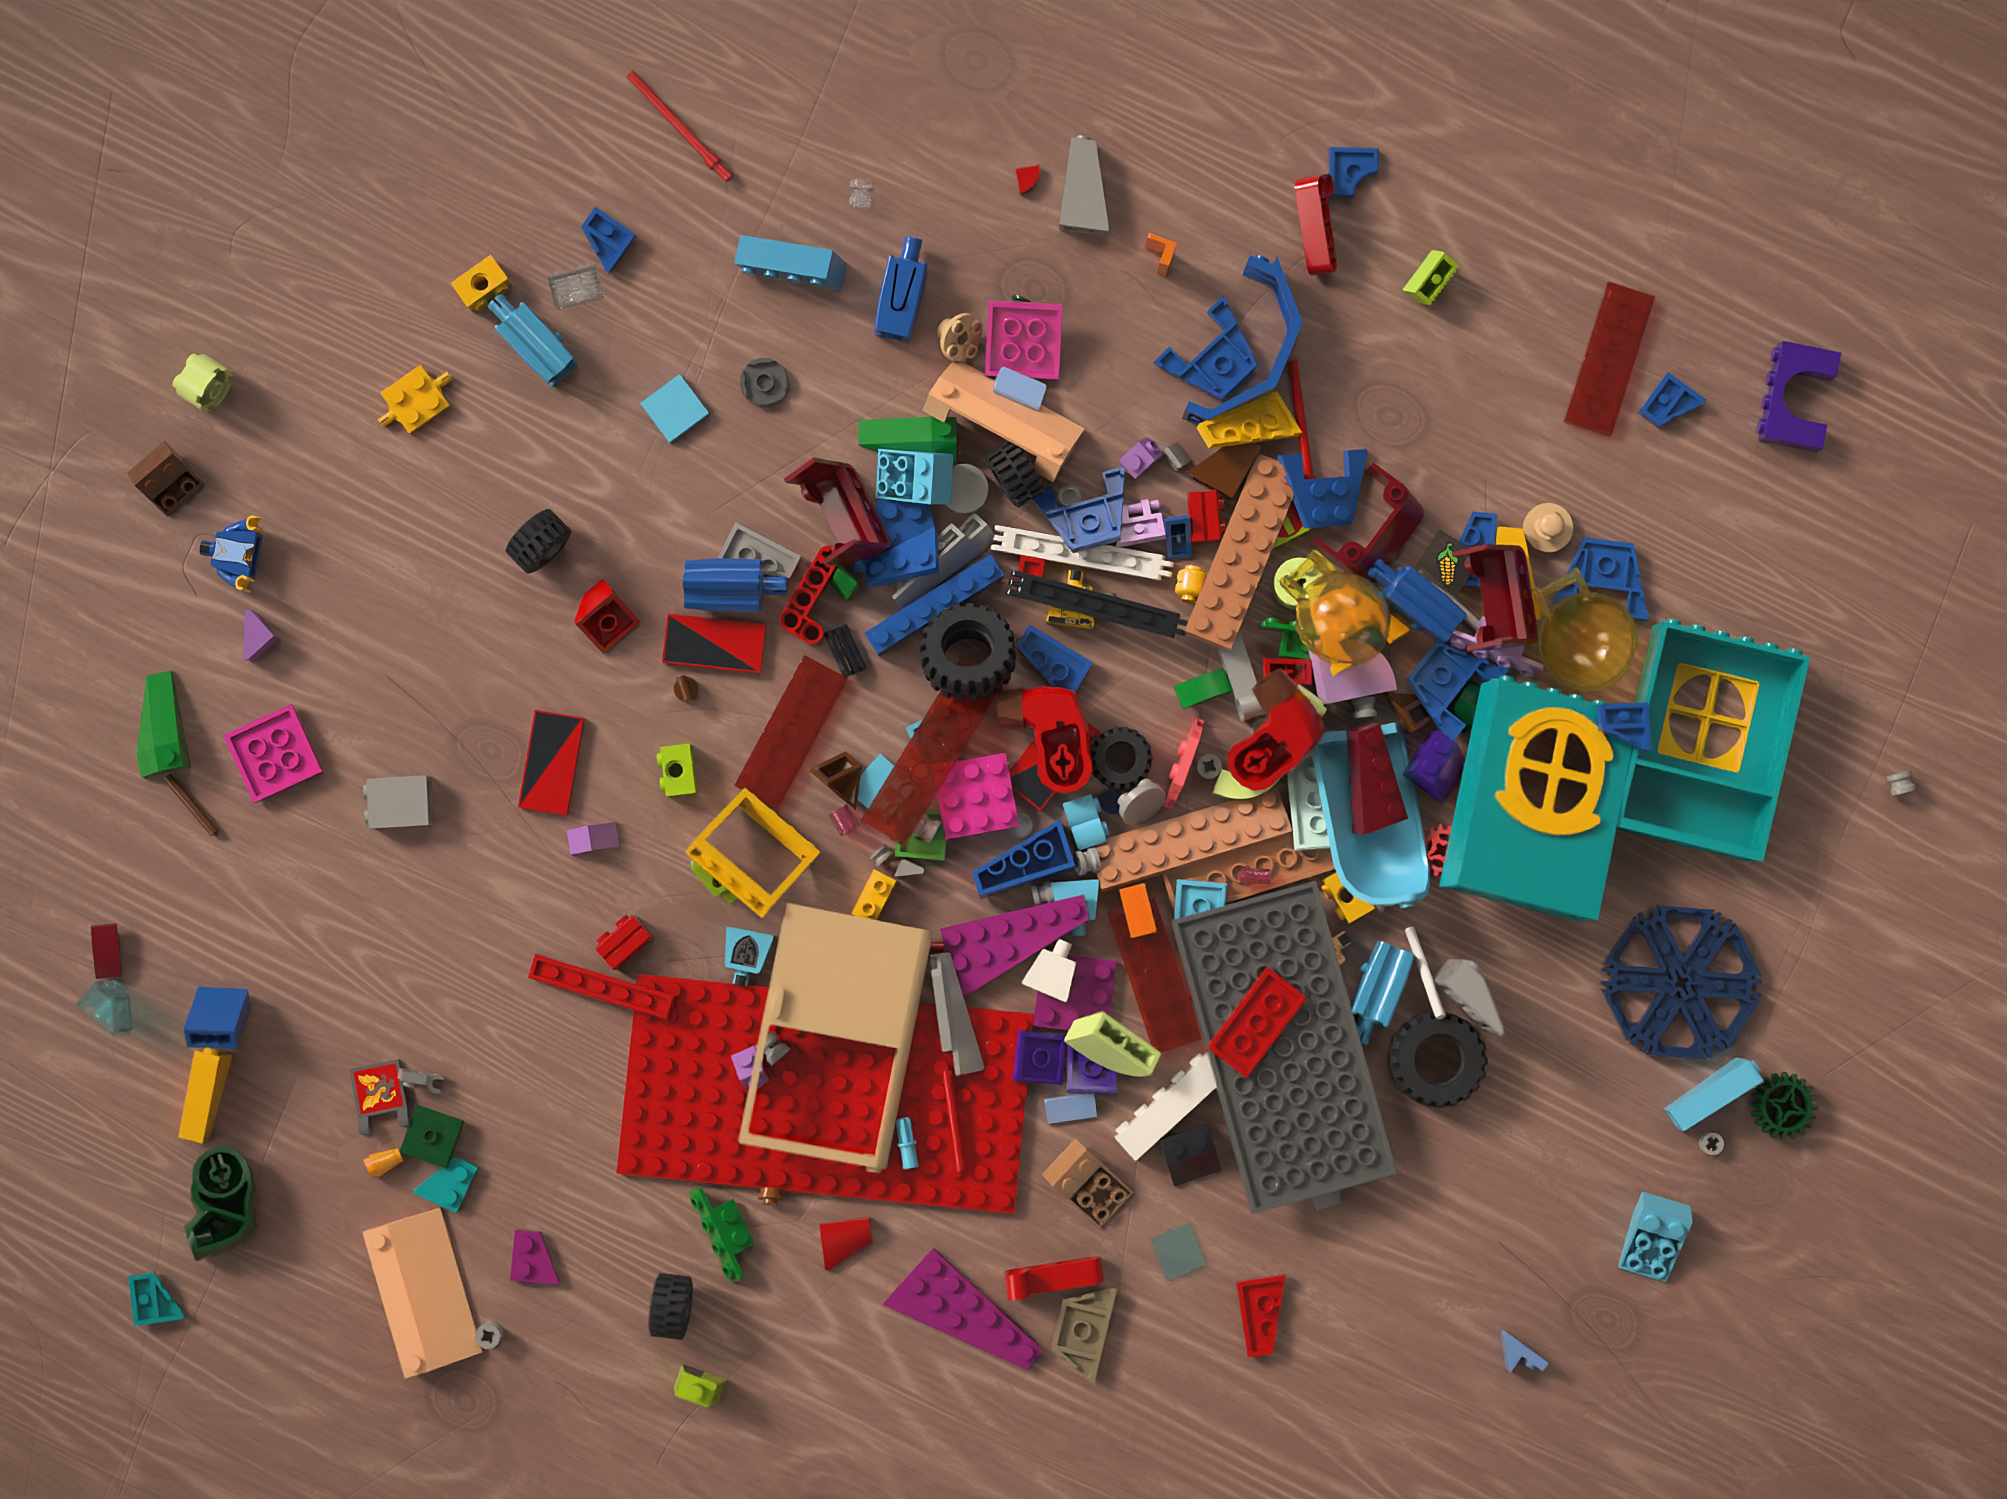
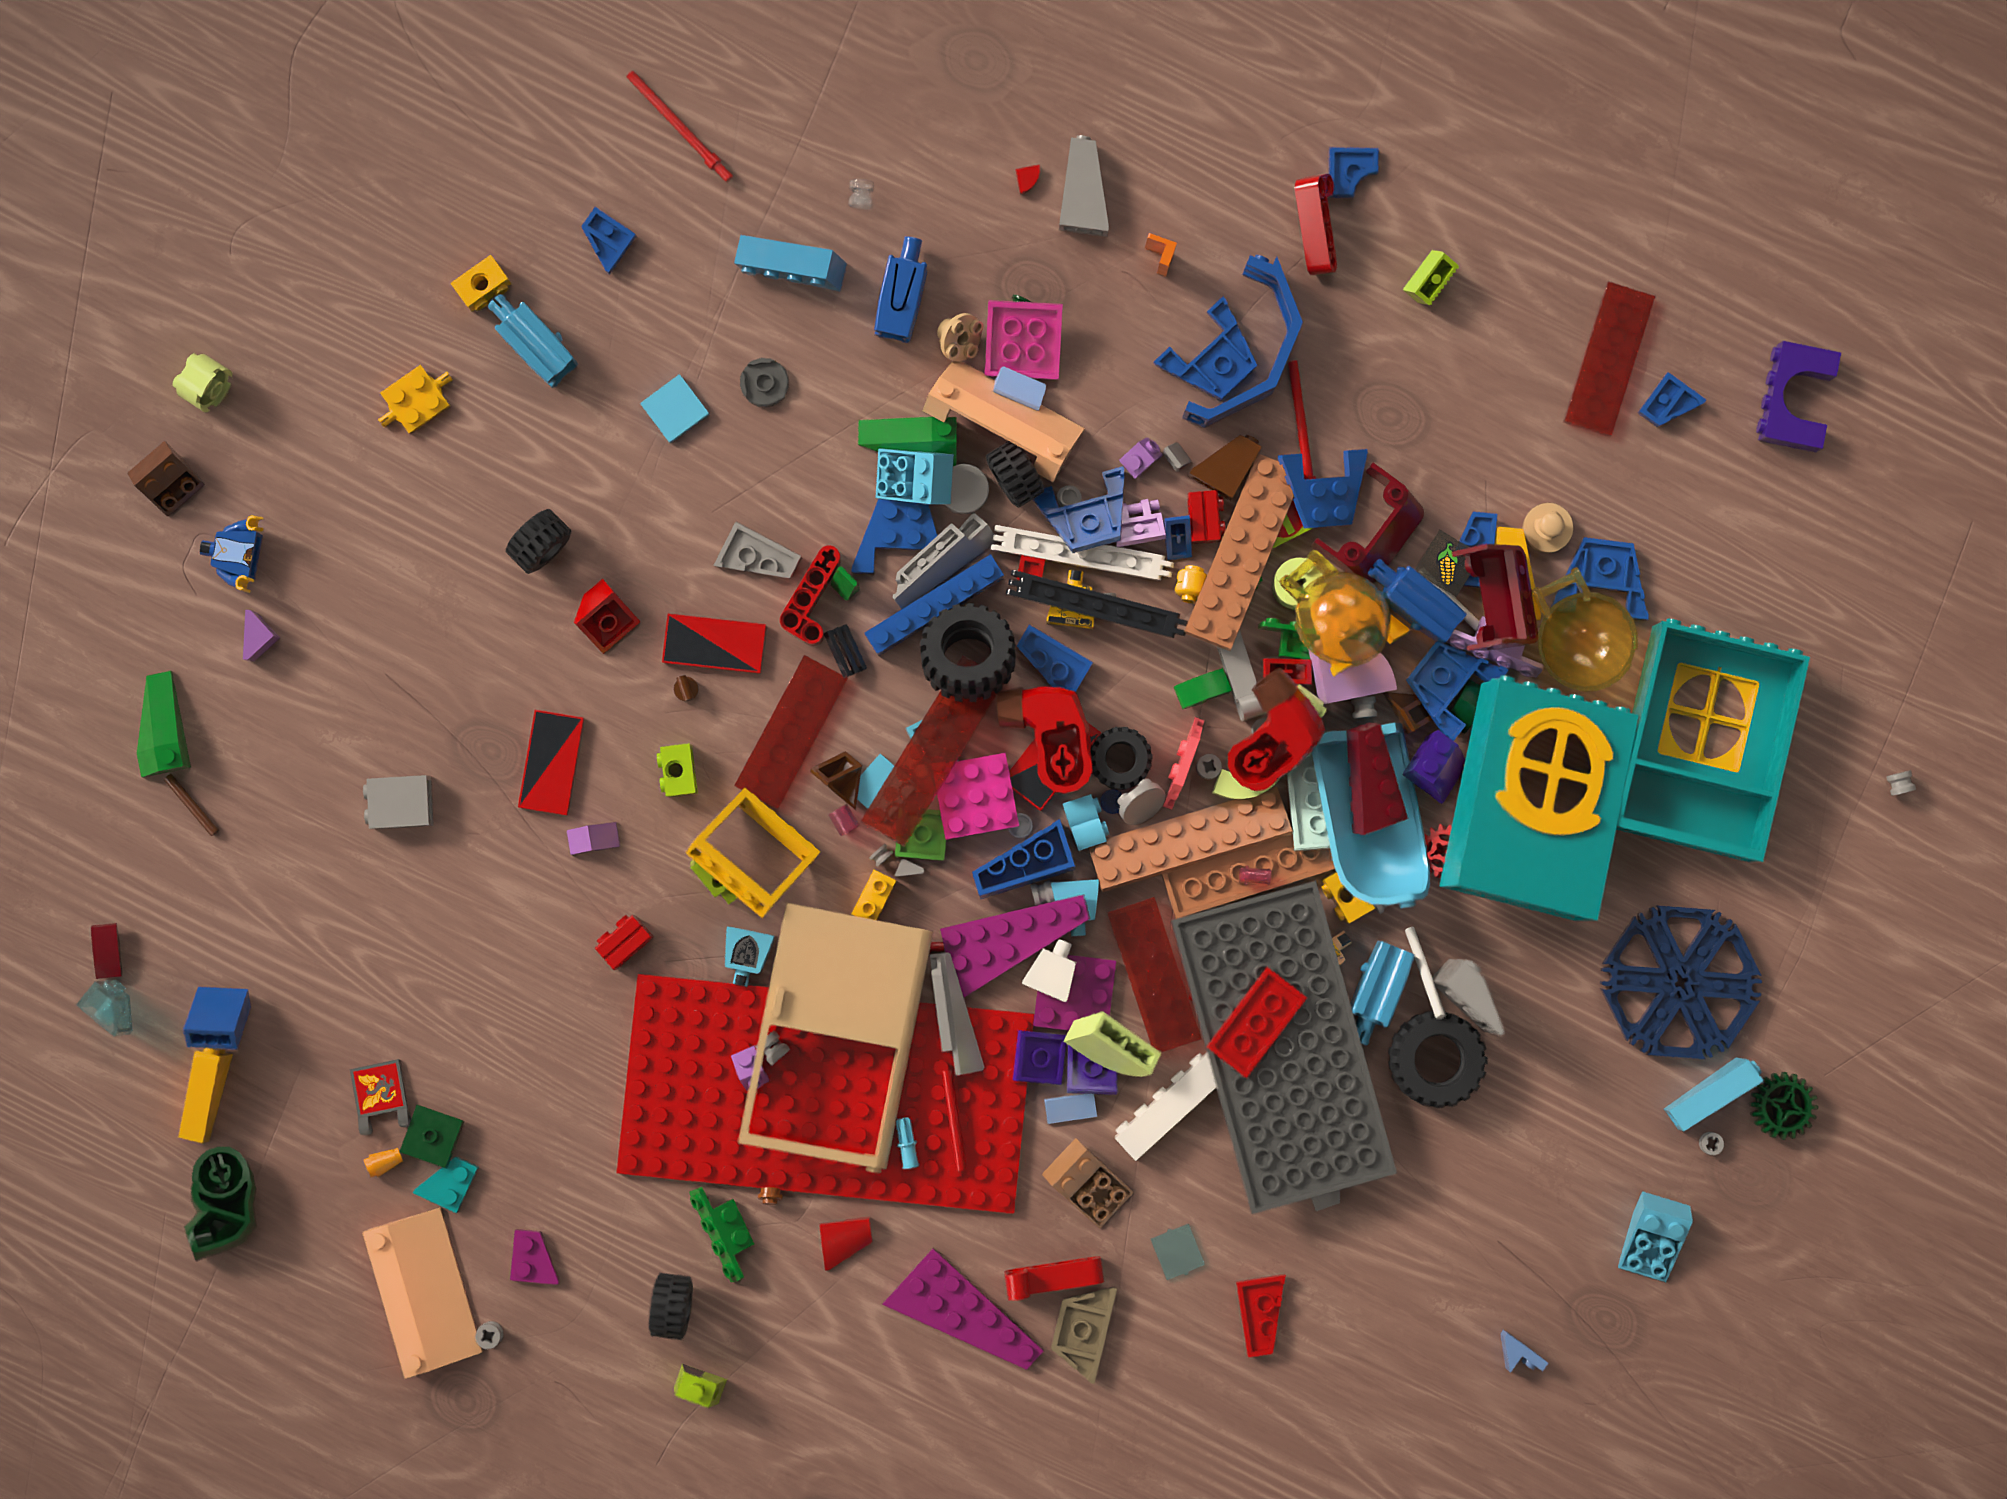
(151, 1300): teal wing -> none
(273, 753): dark pink plate -> none
(413, 1078): light grey plate -> none
(575, 286): clear brick -> none
(602, 986): red tile -> none
(728, 585): blue piece -> none
(846, 508): dark red windscreen -> none
(906, 561): blue wing -> none
(927, 829): light grey wheel -> none
(1086, 861): light grey wheel -> none
(1137, 910): orange panel -> none
(1190, 1154): black slope -> none
(1198, 897): medium azure tile -> none
(1251, 423): yellow wing -> none
(1626, 723): blue wing -> none

